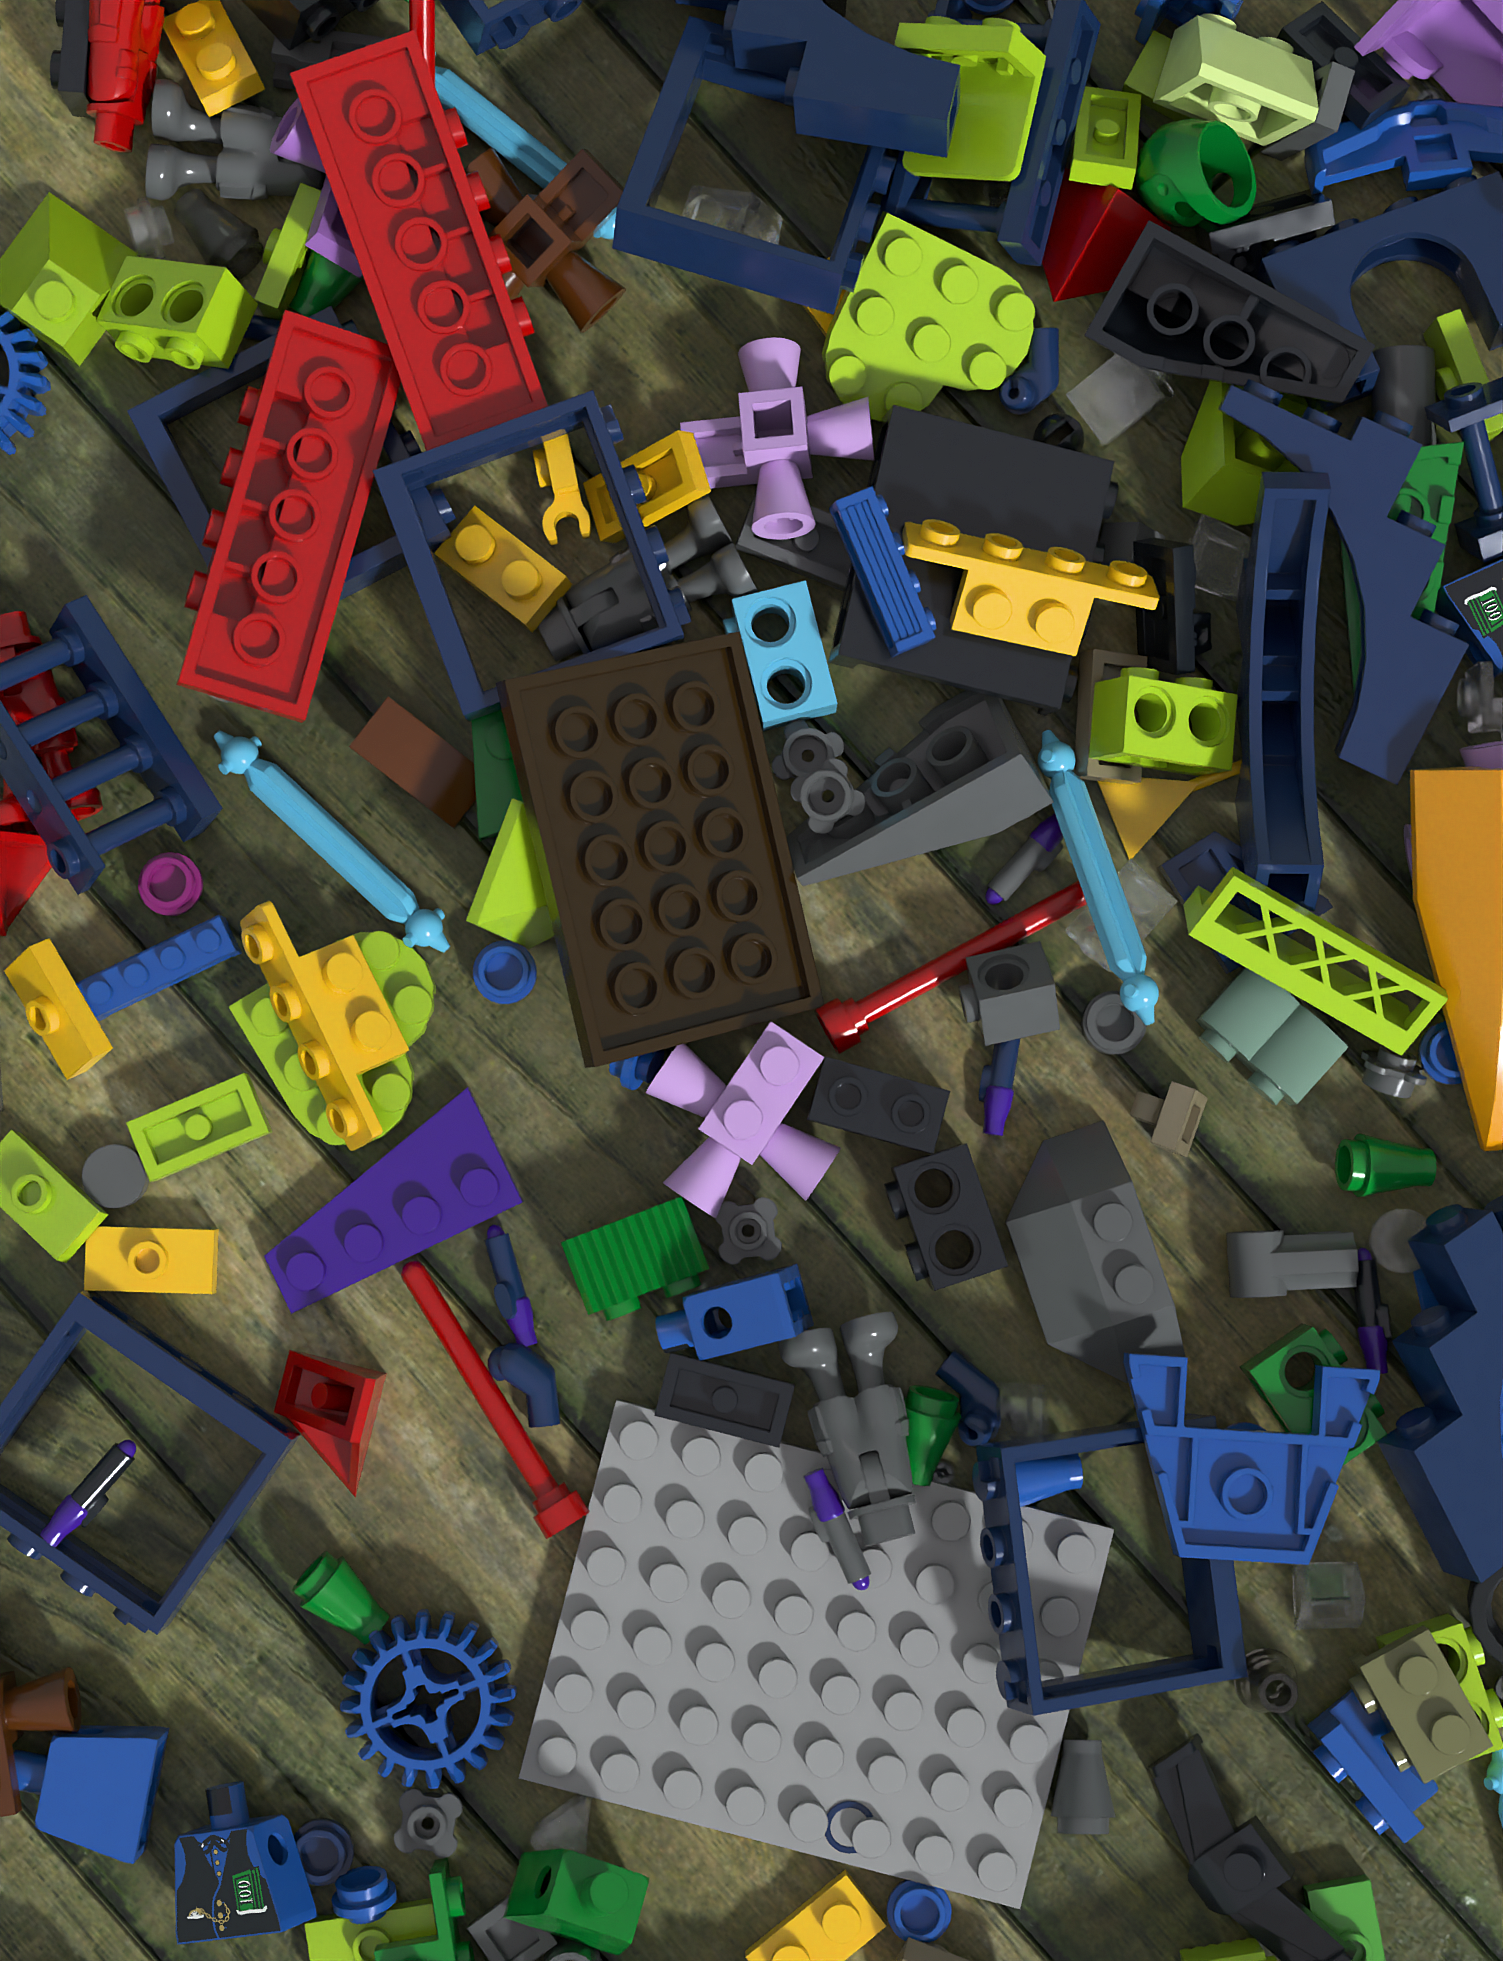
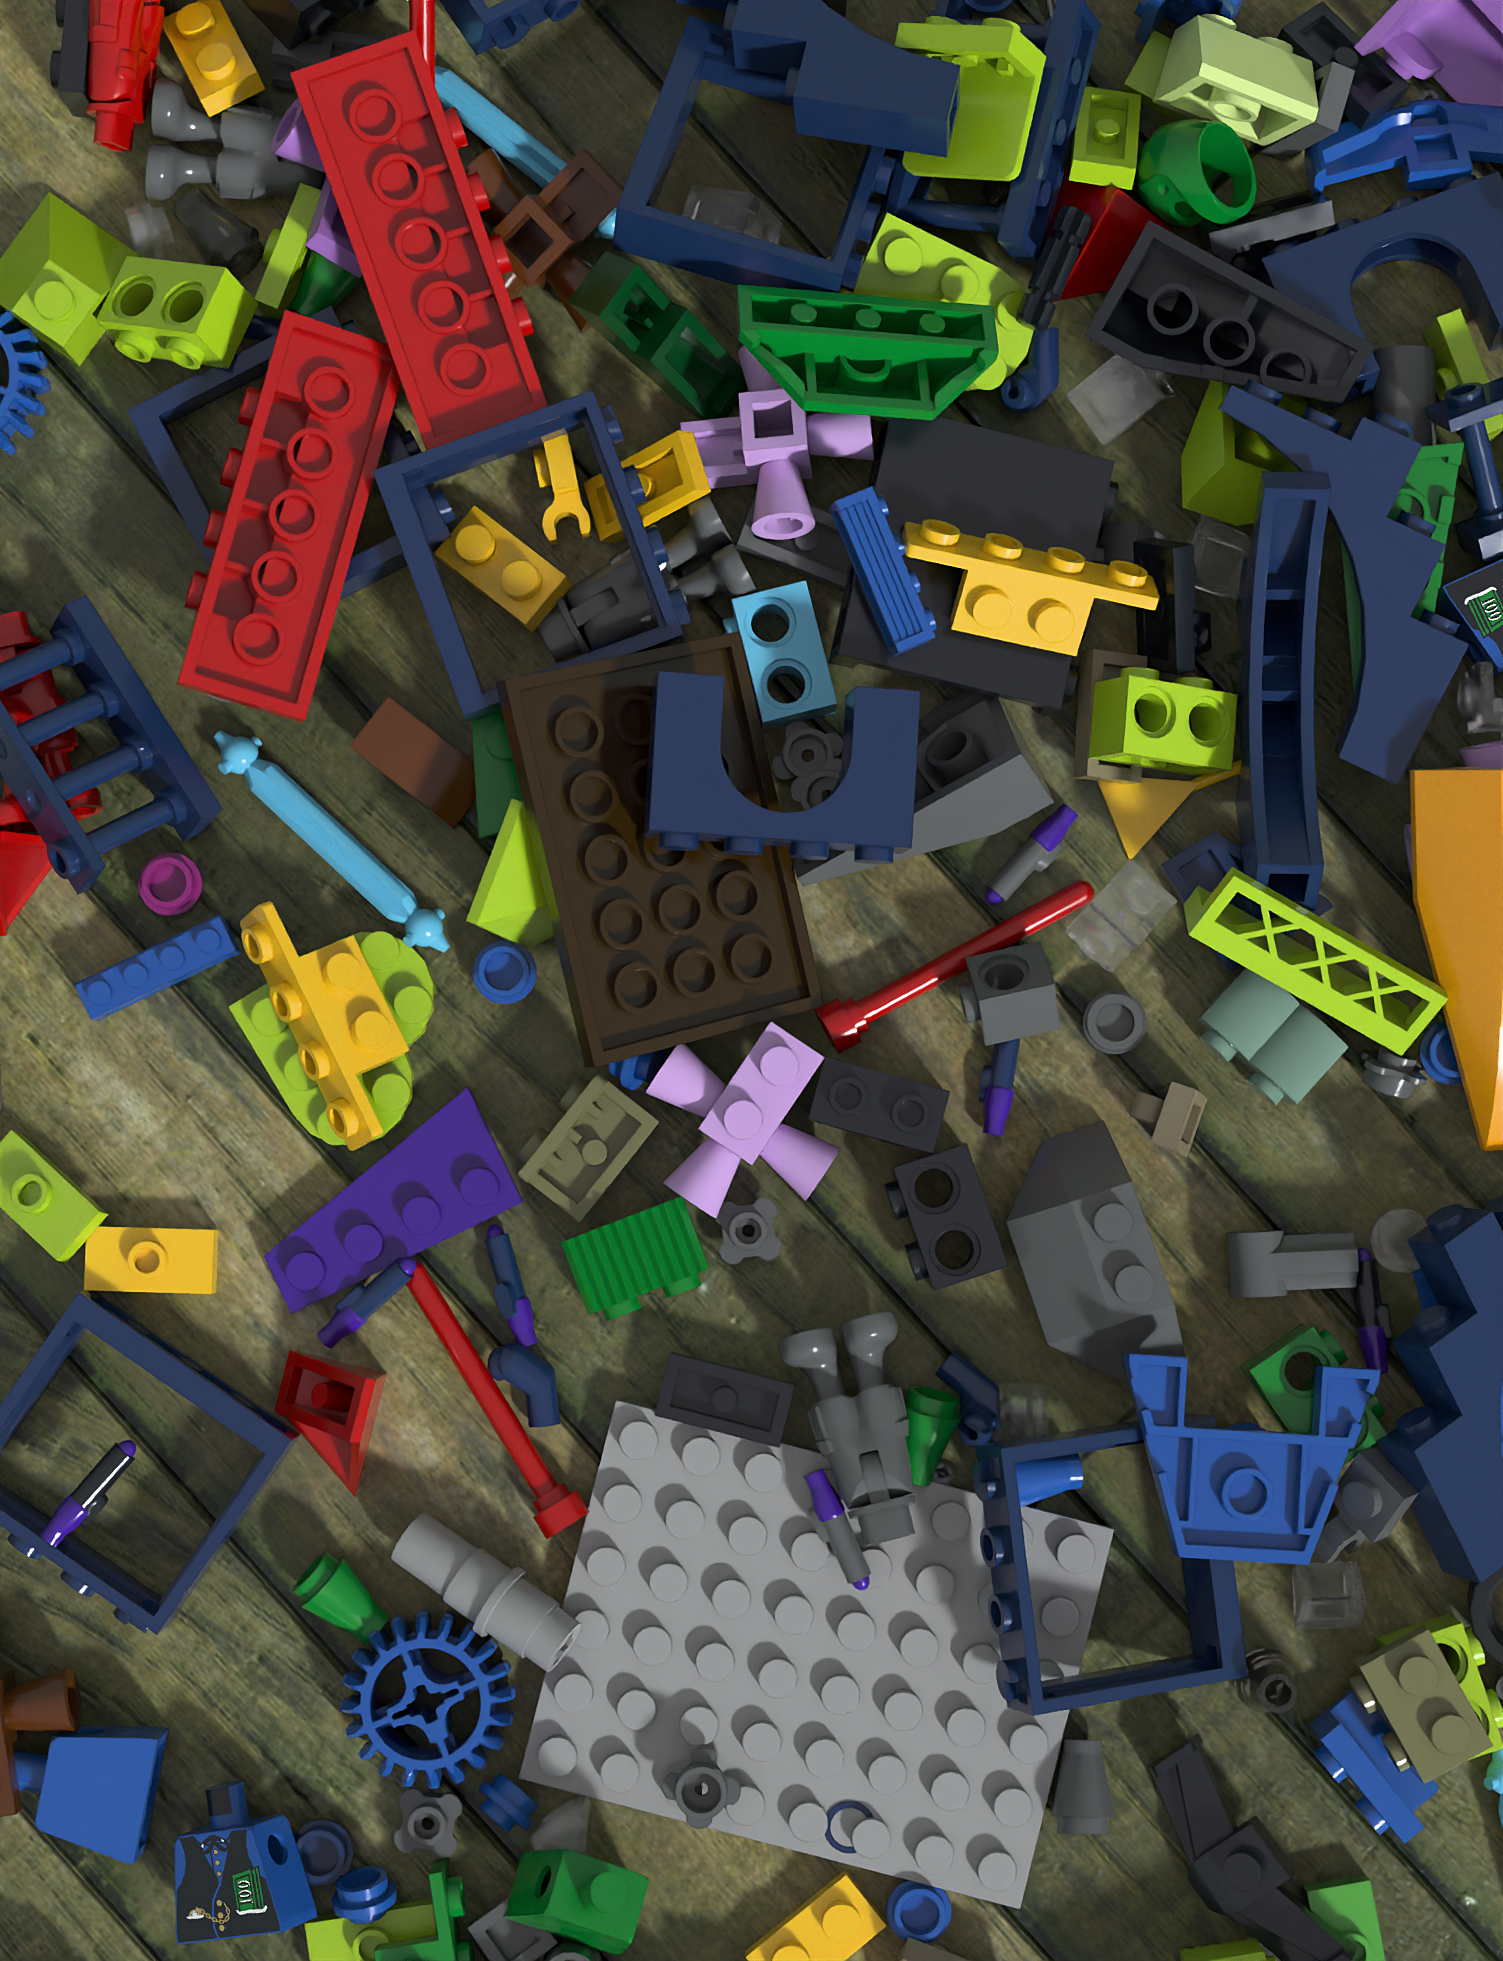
(57, 1009): yellow plate -> none
(114, 1176): dark grey tile -> none
(199, 1127): lime plate -> none
(364, 1301): none -> piece
(487, 1592): none -> light grey piece
(507, 1804): none -> blue plate
(586, 1146): none -> olive bracket
(659, 337): none -> dark green slope
(696, 801): none -> dark blue arch
(701, 1808): none -> dark grey plate
(761, 1308): blue torso -> none
(866, 349): none -> green wedge
(1053, 268): none -> black axle
(1053, 423): black hinge -> none
(1098, 877): medium azure wheel -> none
(1371, 1504): none -> dark grey plate
(1380, 1166): green cone -> none

